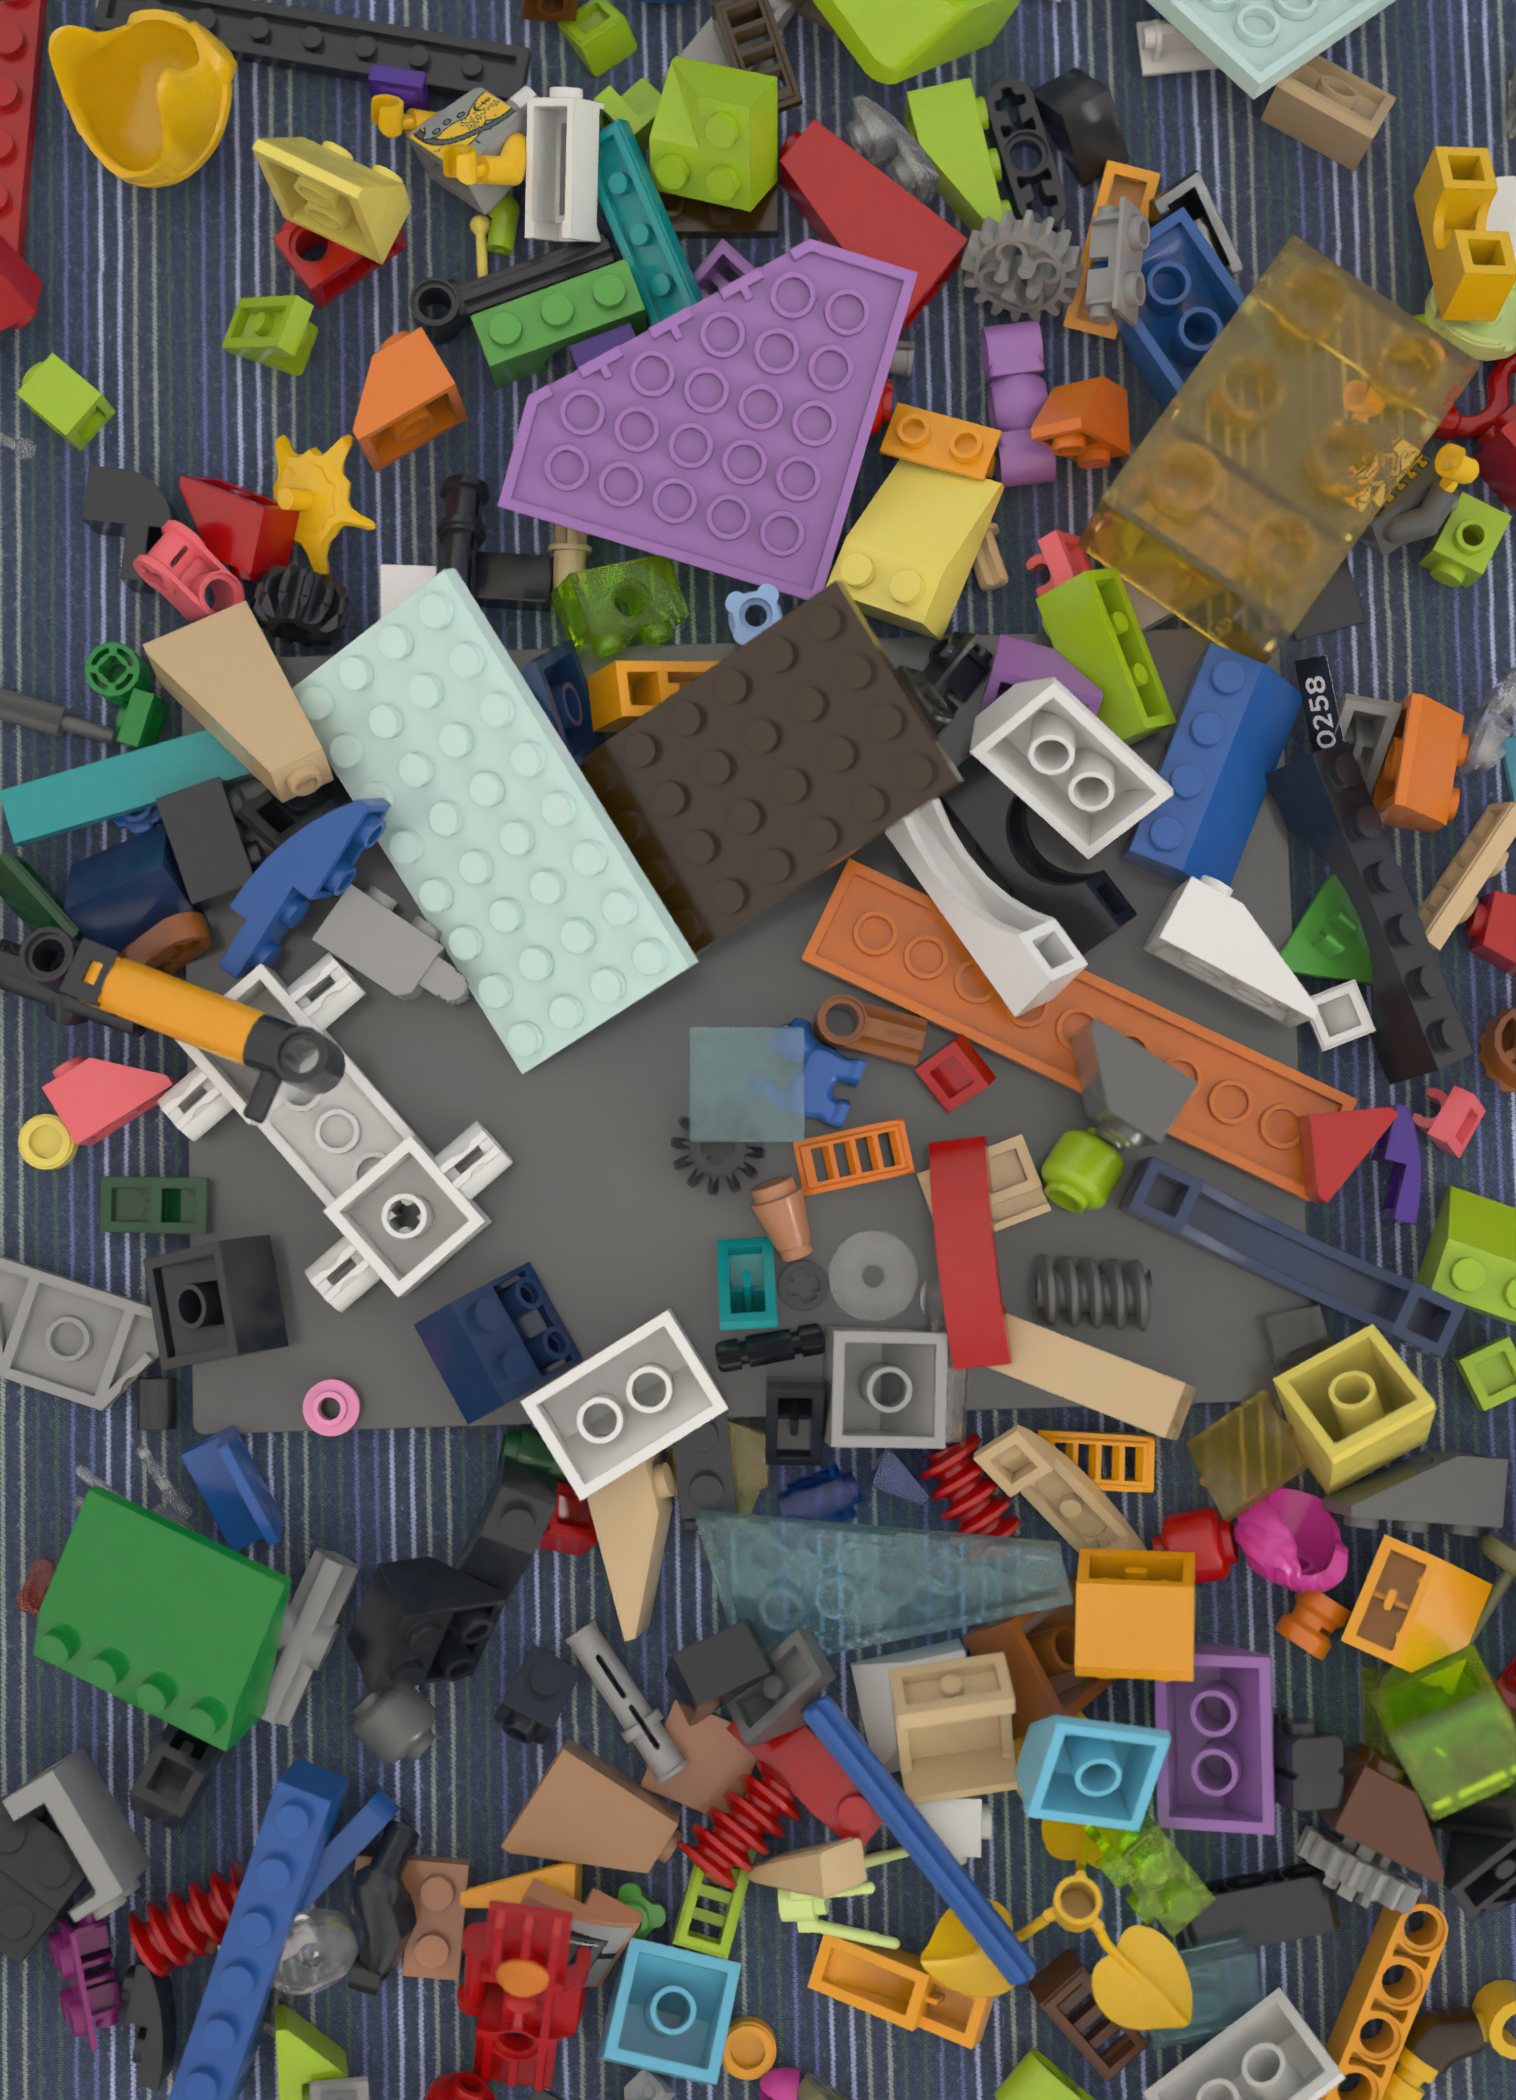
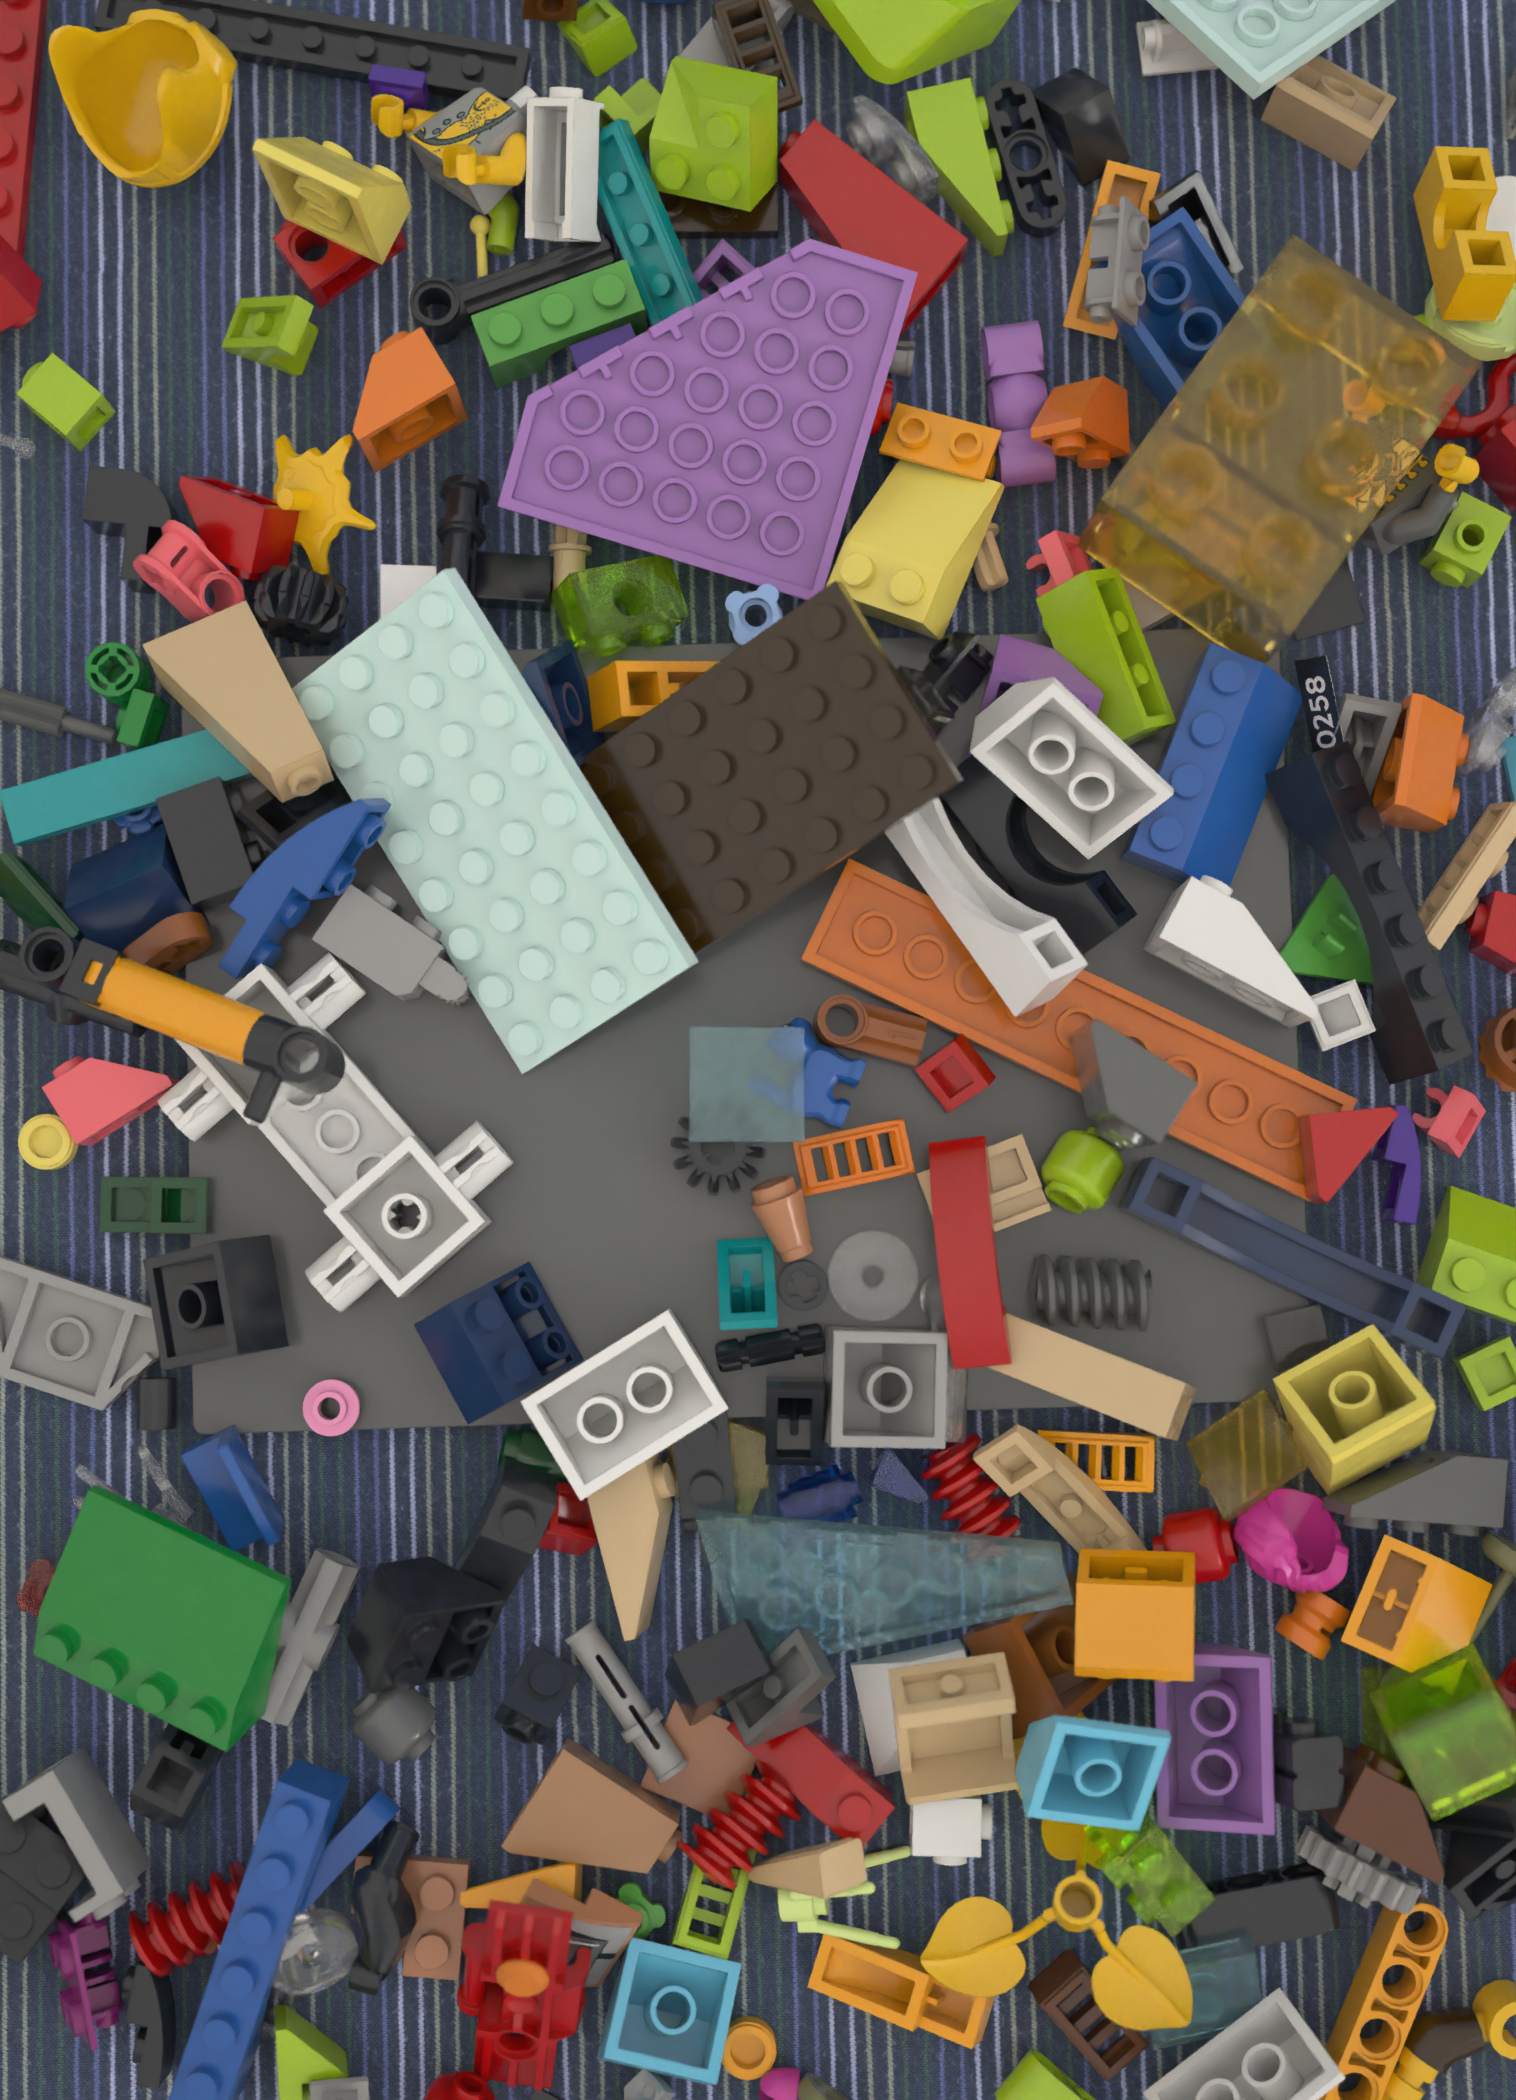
(920, 1840): blue axle -> none
(1045, 261): light grey gear -> none

